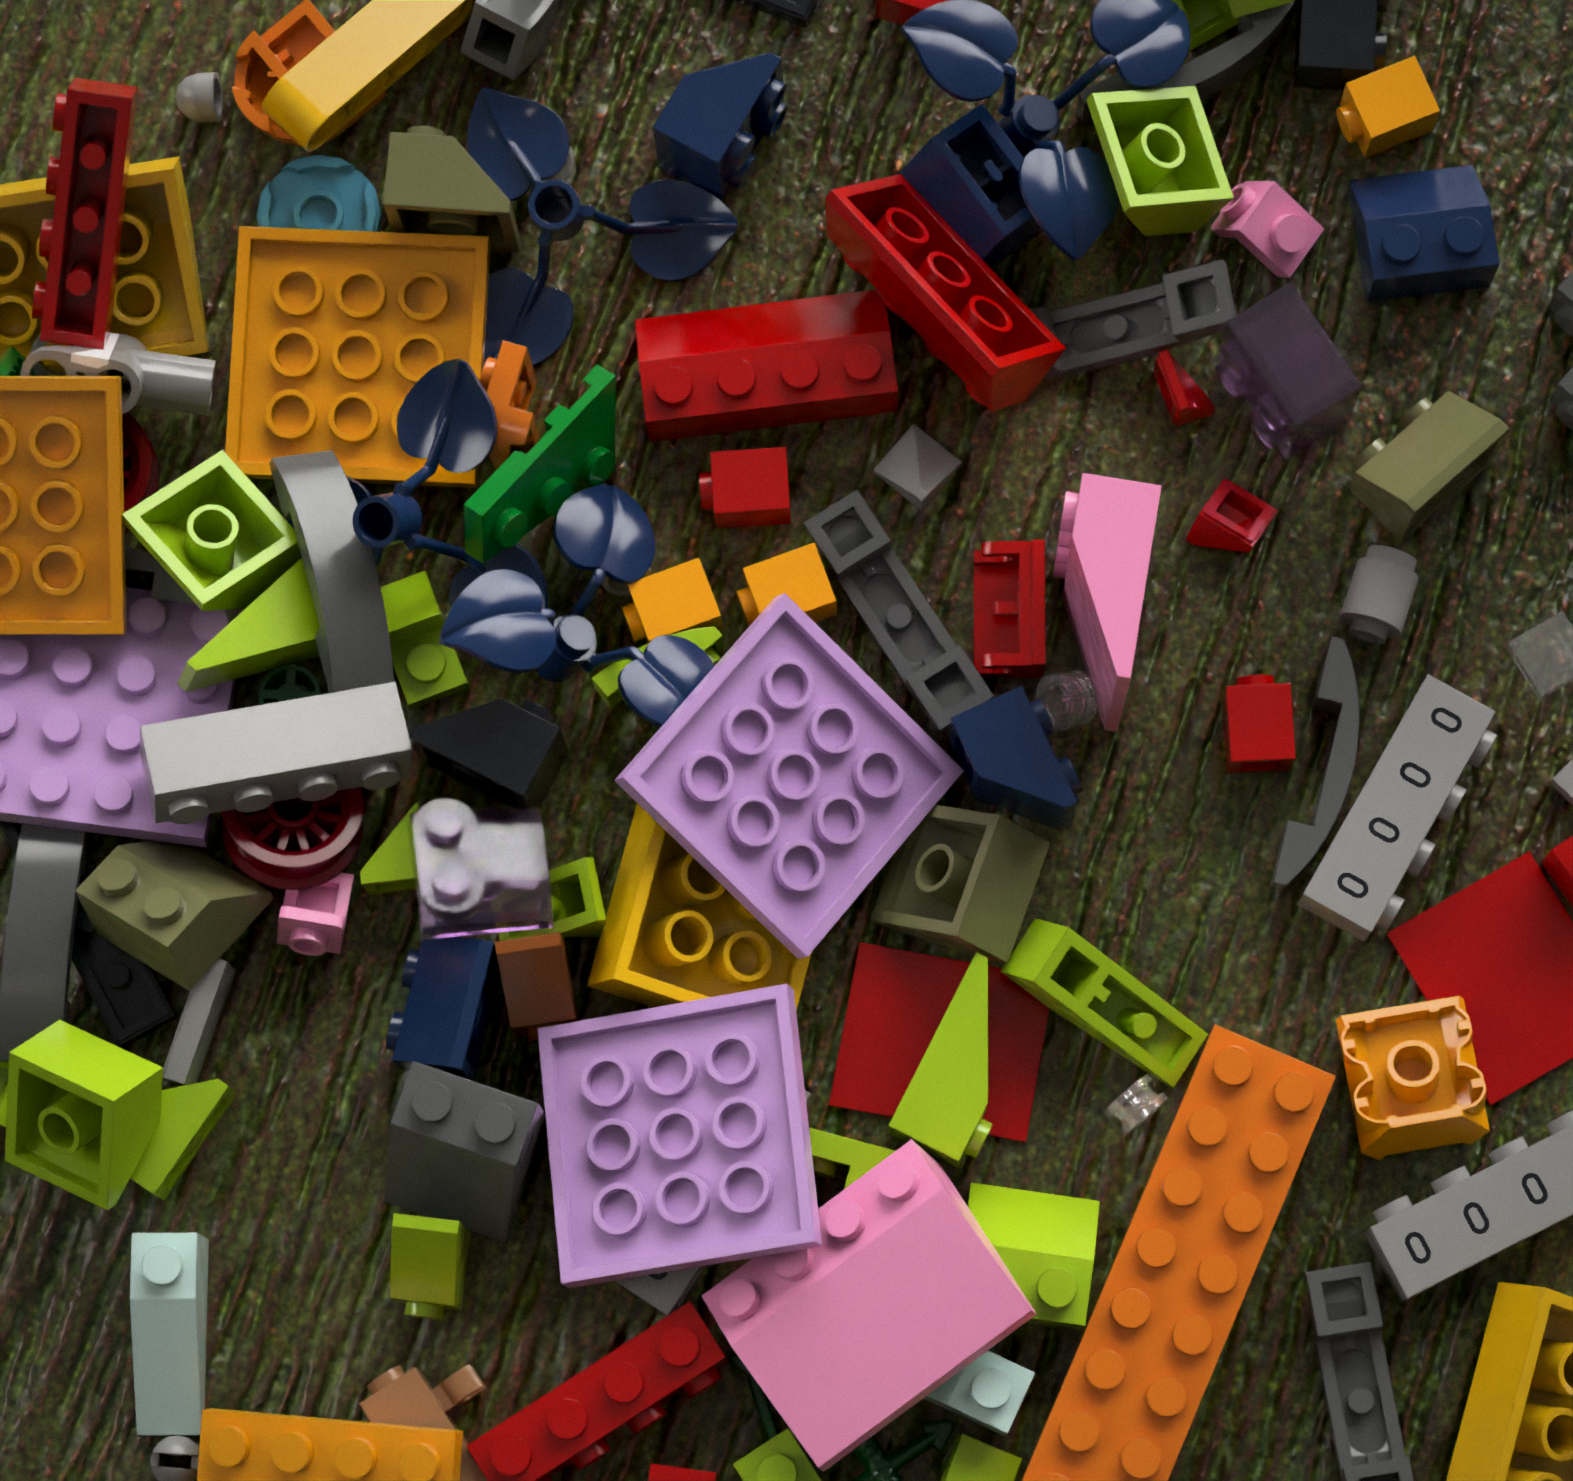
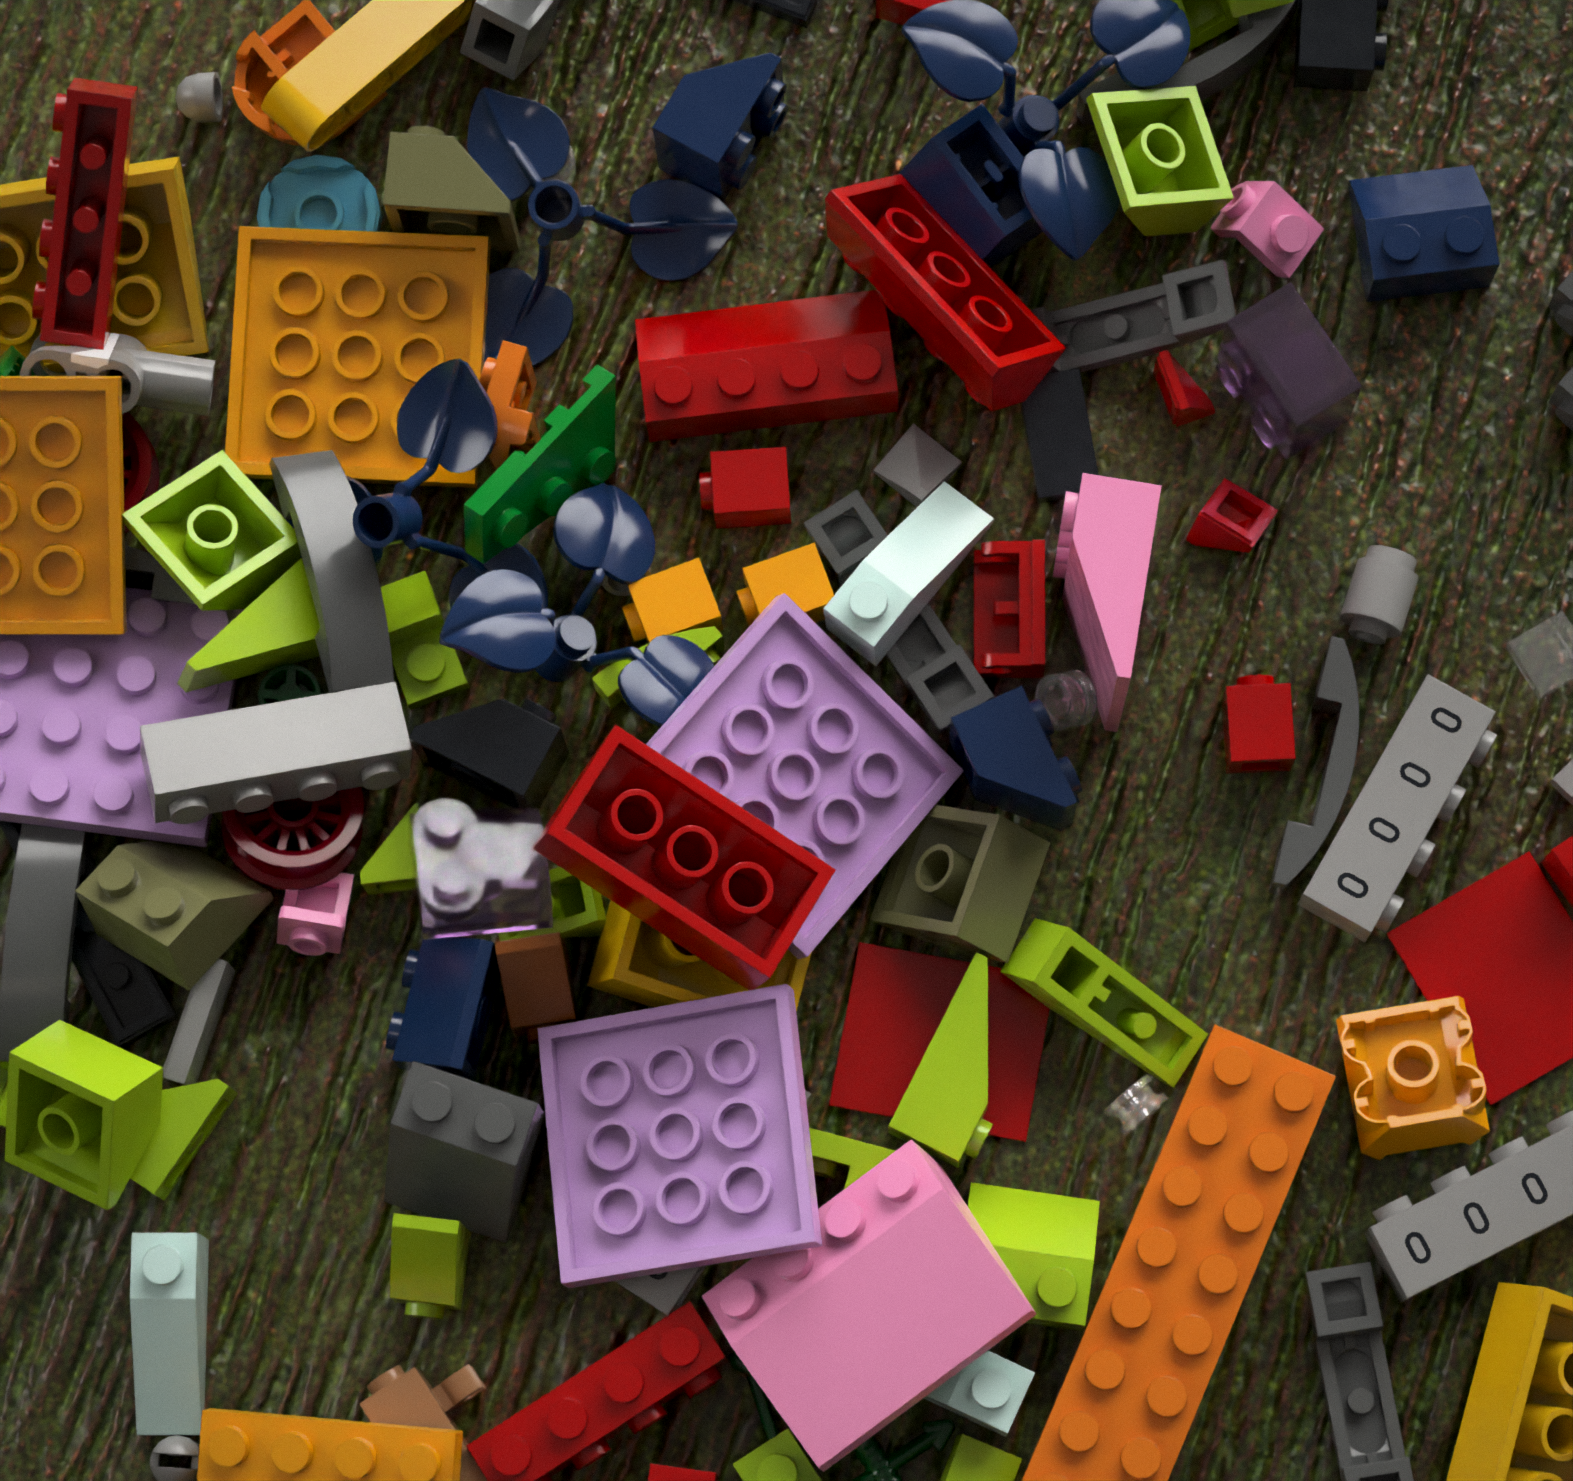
(684, 859): none -> red slope
(905, 572): none -> light aqua slope
(1058, 435): none -> black tile
(1387, 107): light orange brick -> none
(1427, 462): olive slope -> none

